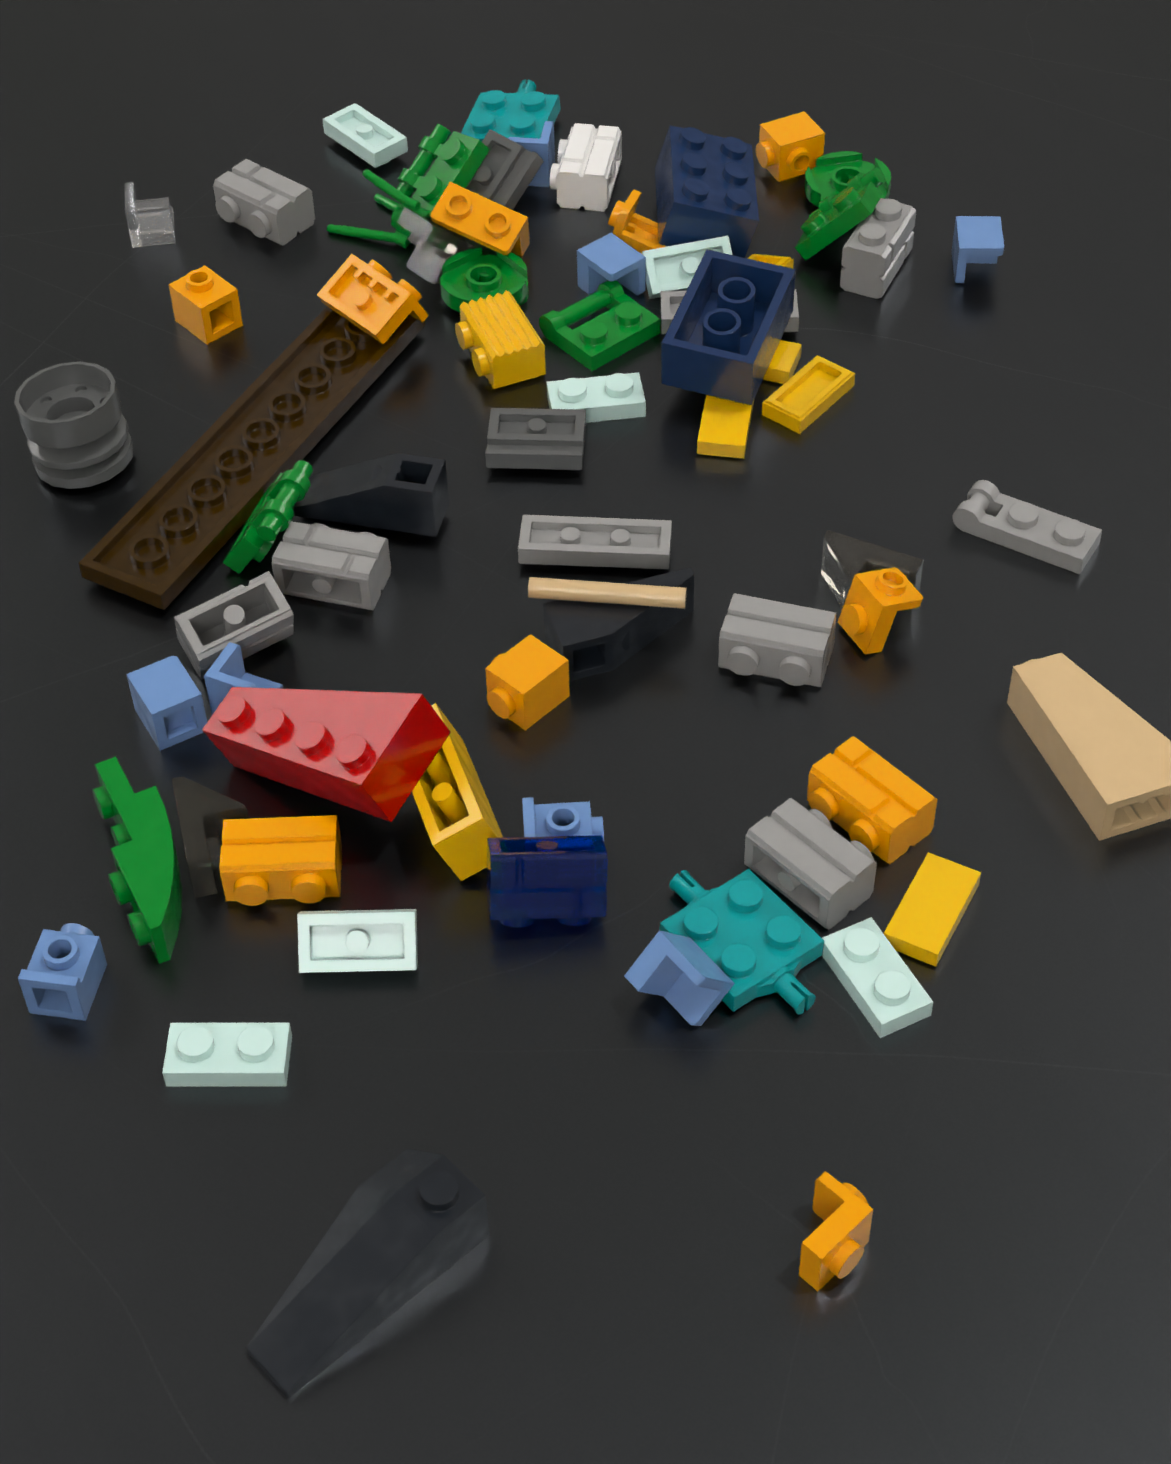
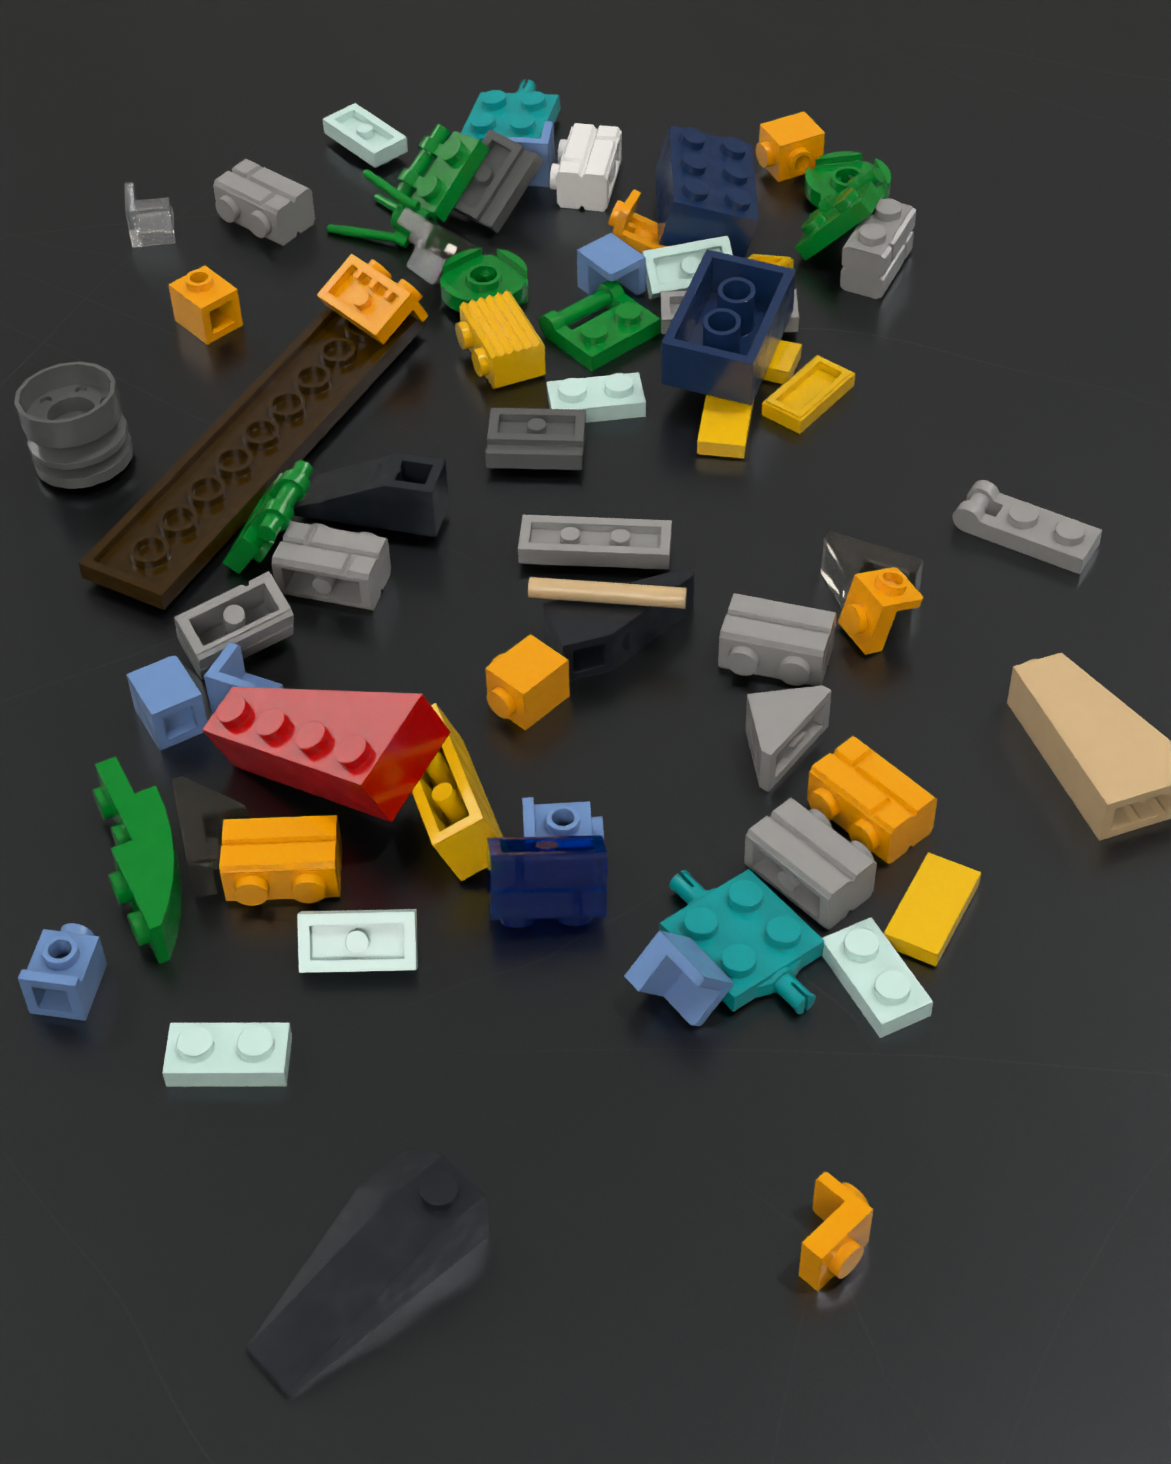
(482, 220): light orange bracket -> none
(783, 727): none -> light grey slope
(975, 241): medium blue panel -> none

